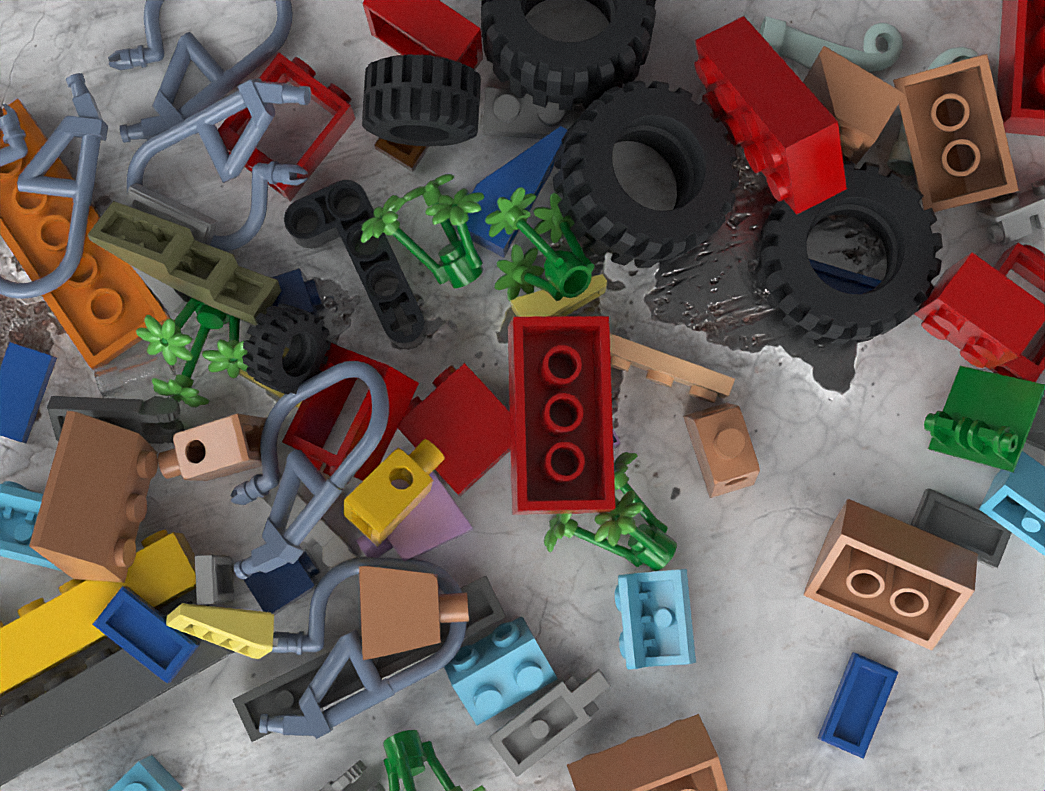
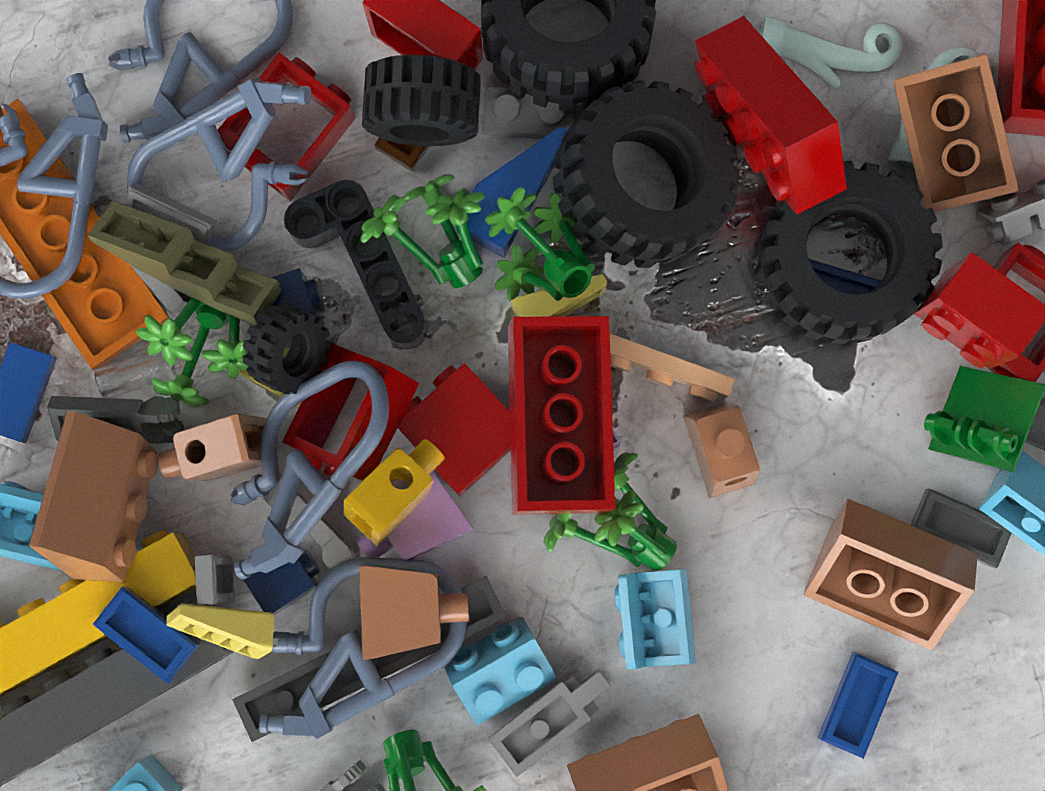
(855, 100): nougat slope -> none

